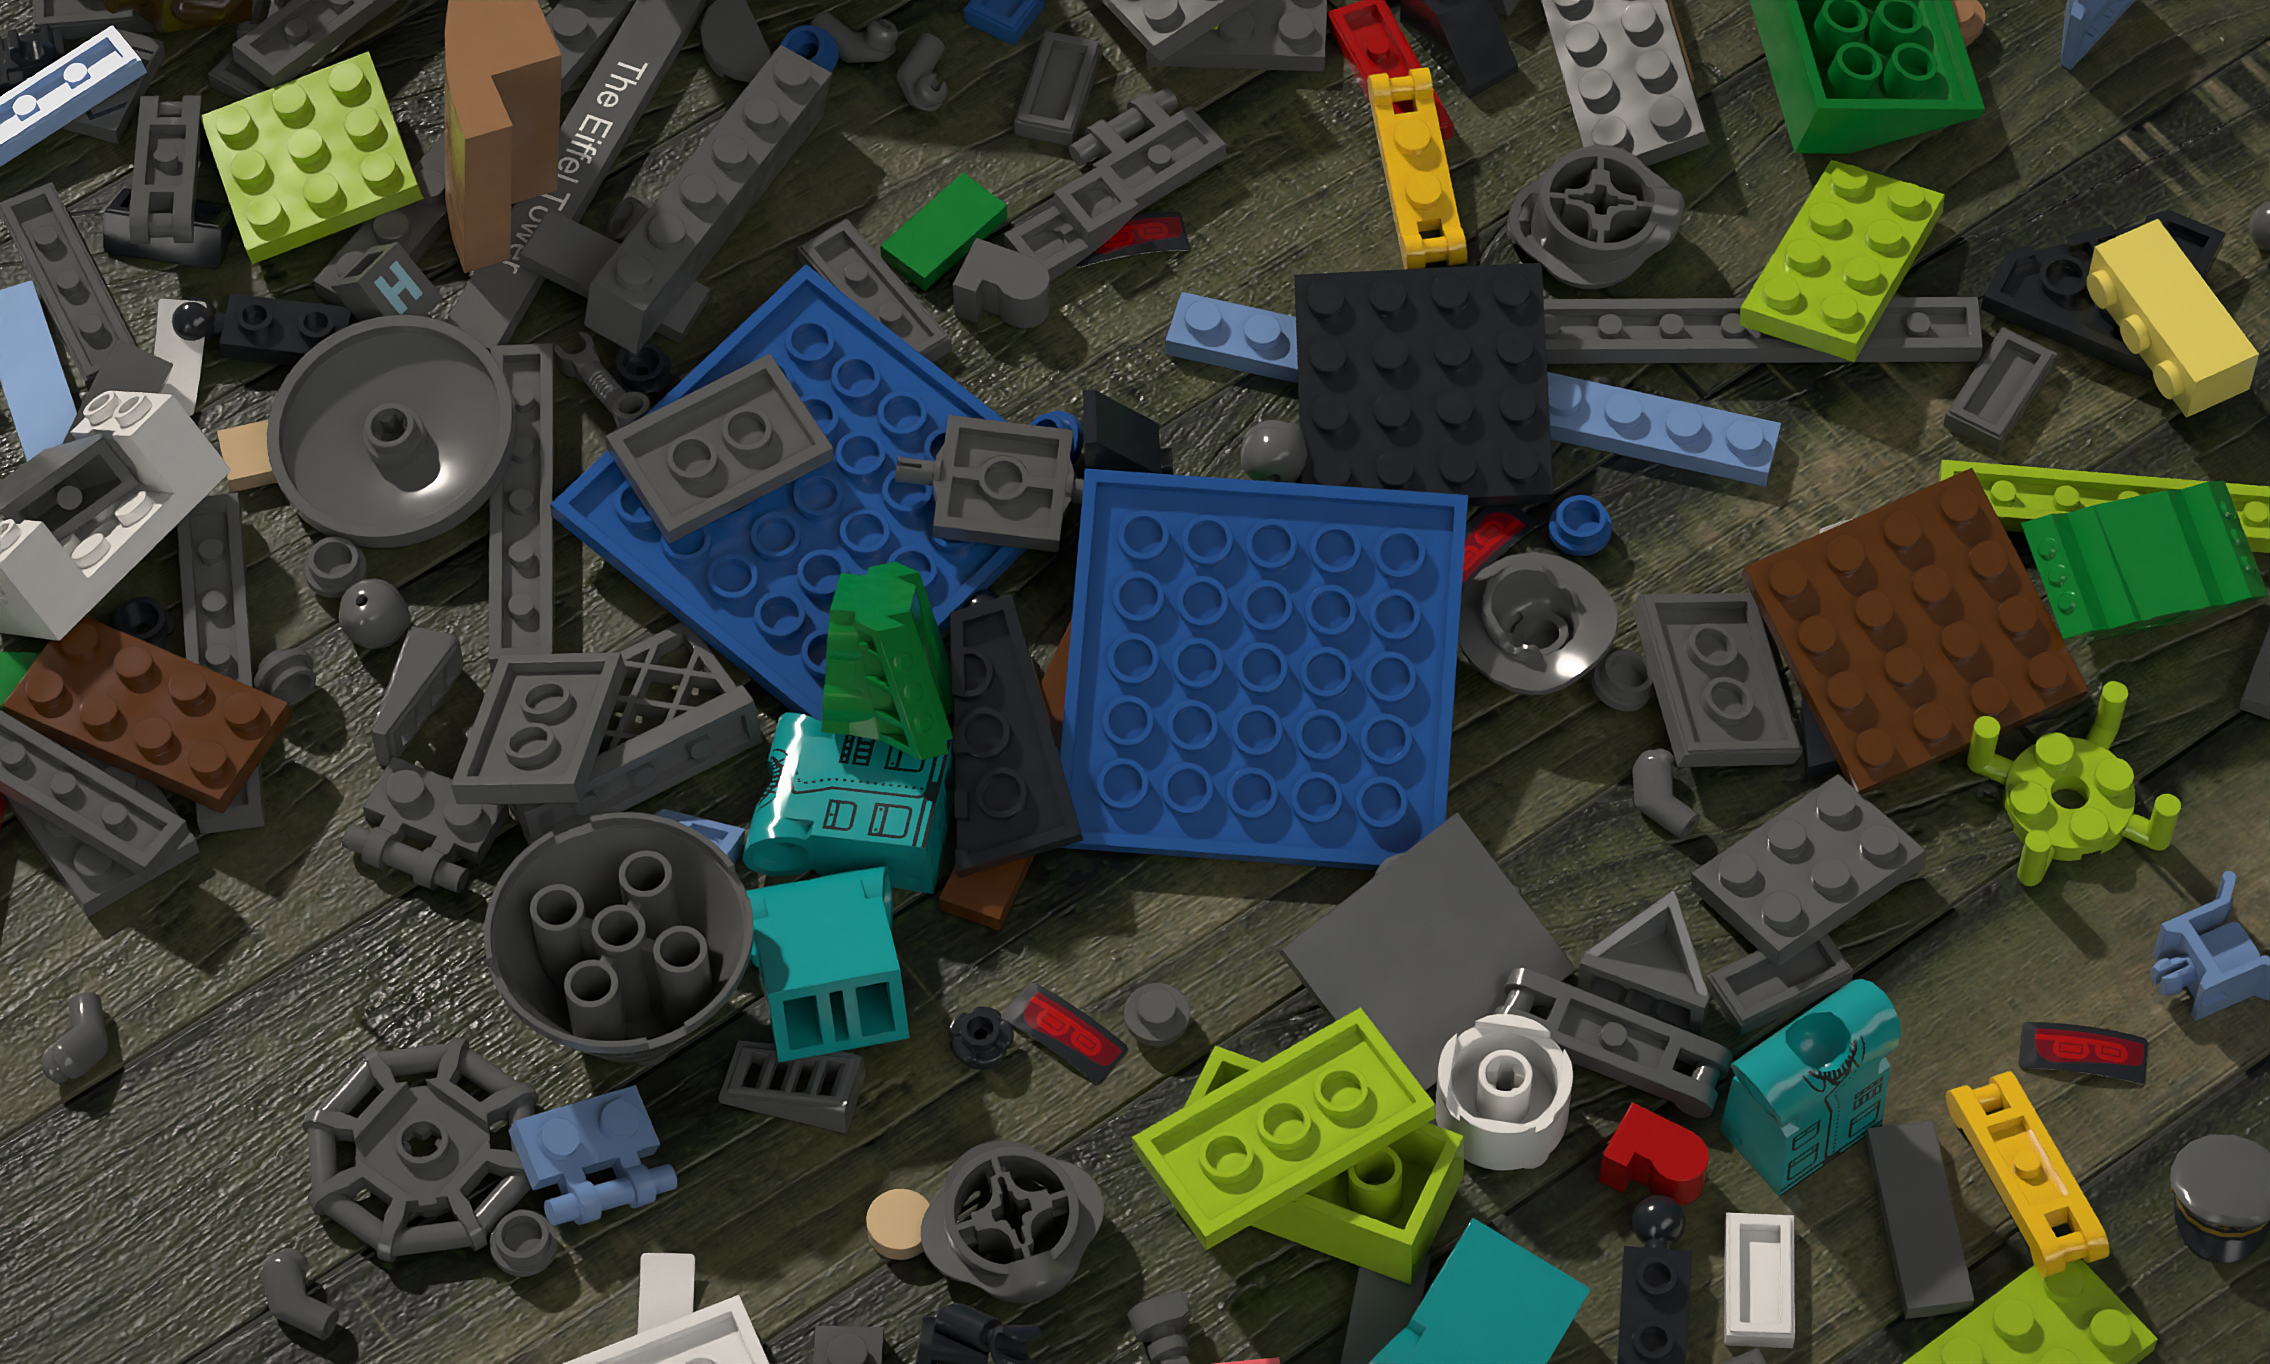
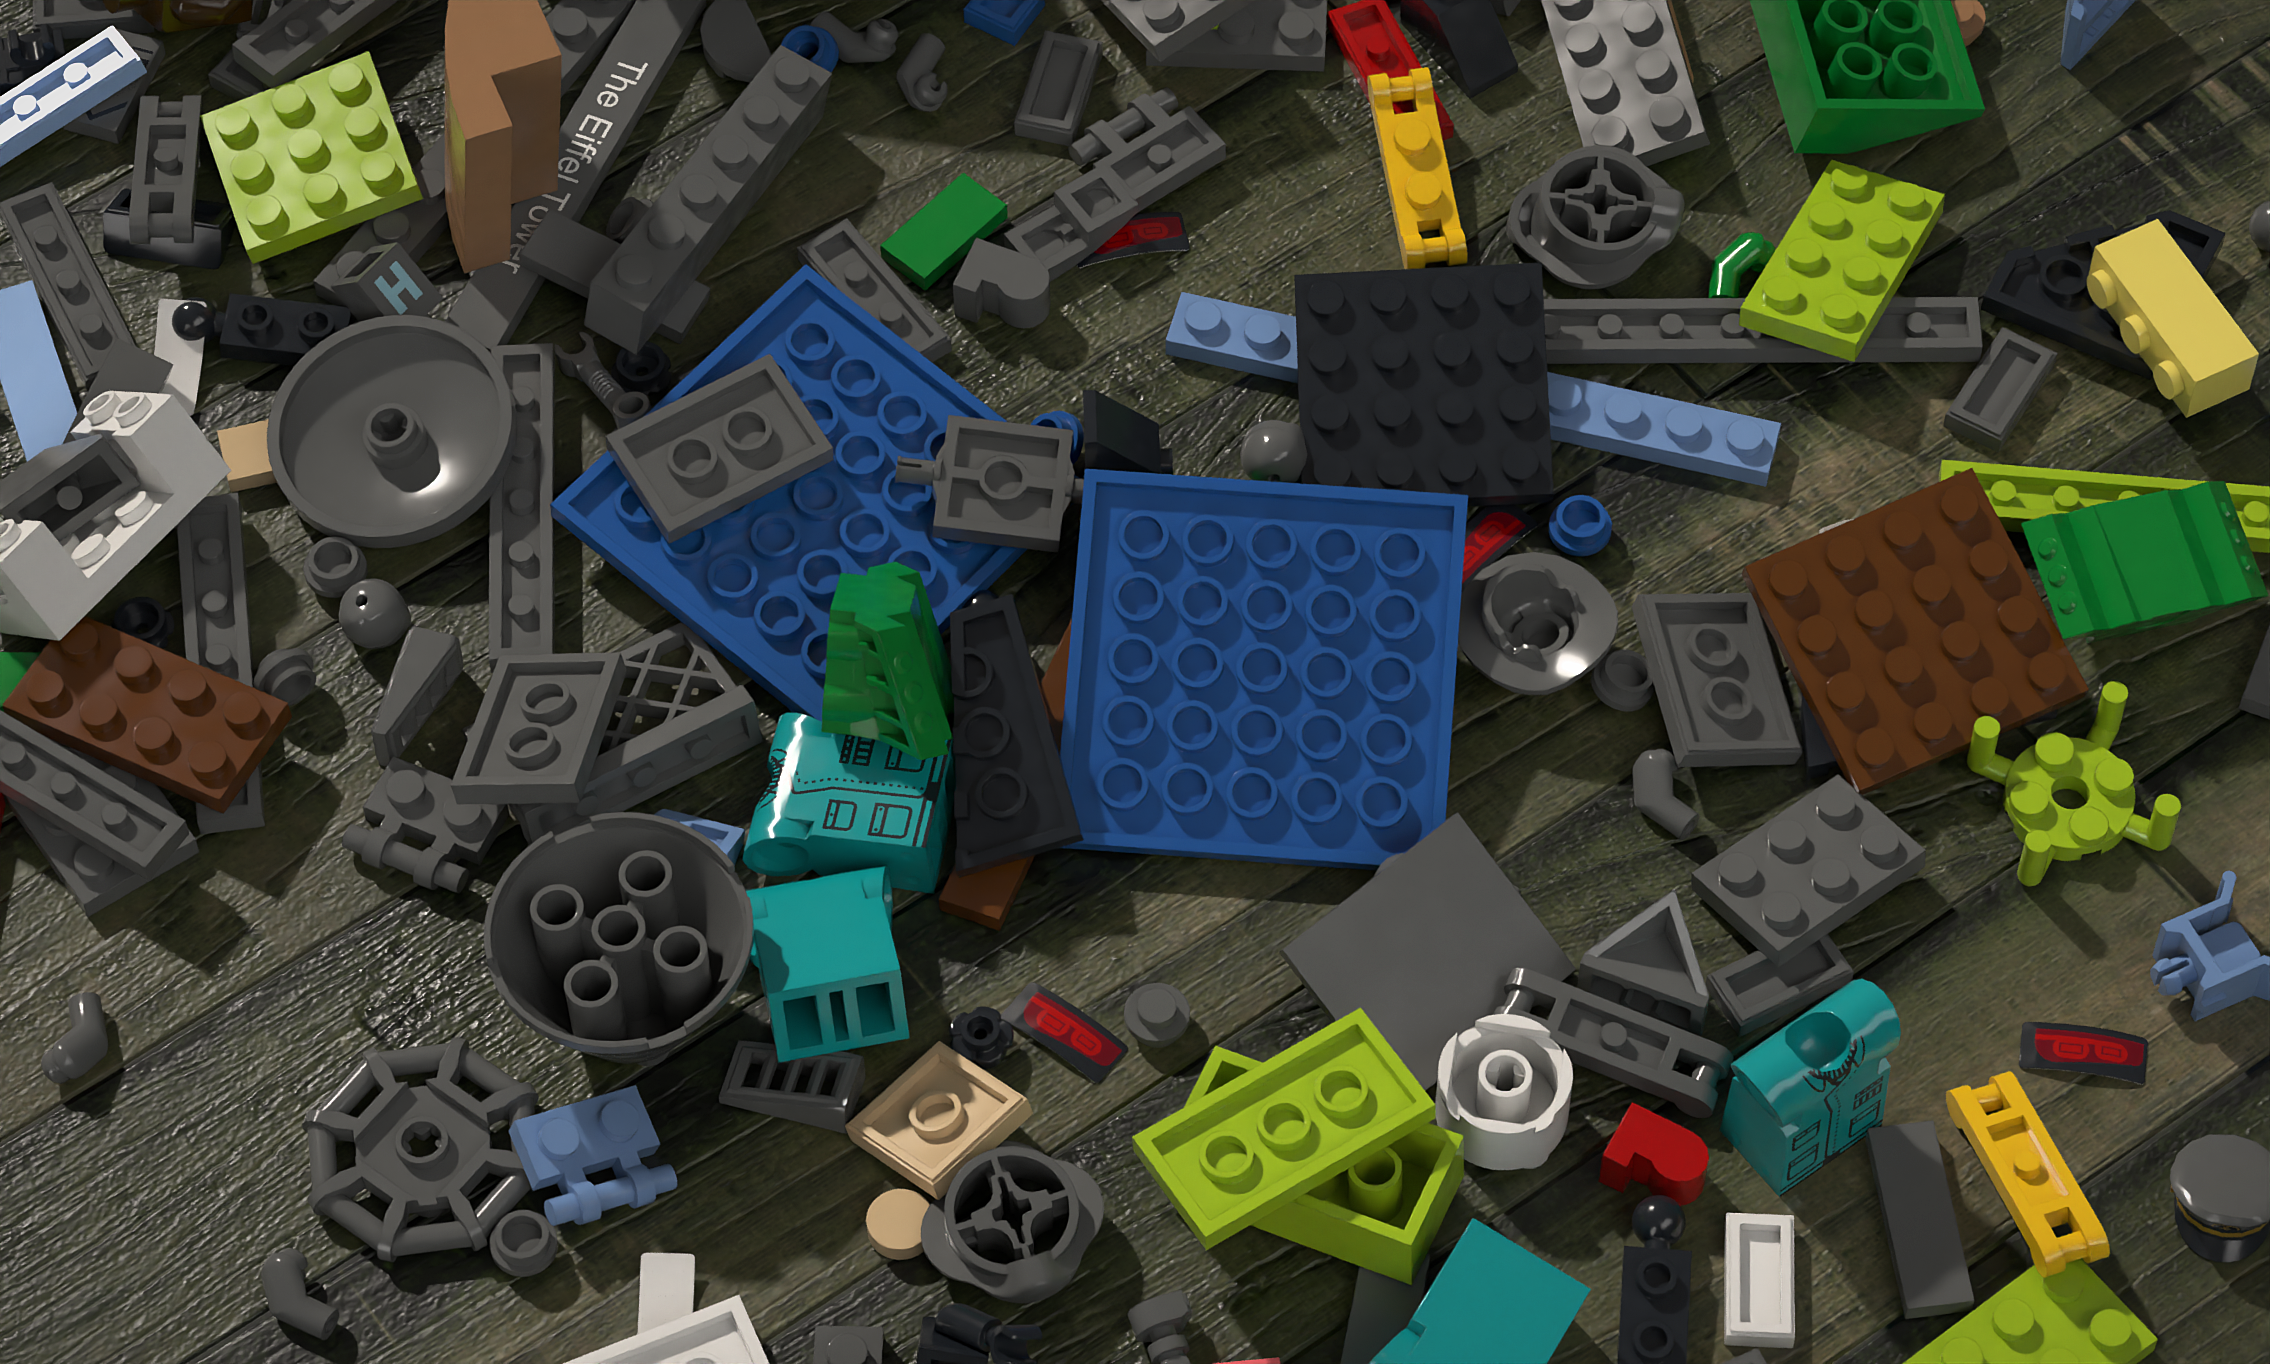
(938, 1119): none -> tan tile
(1743, 253): none -> green arm

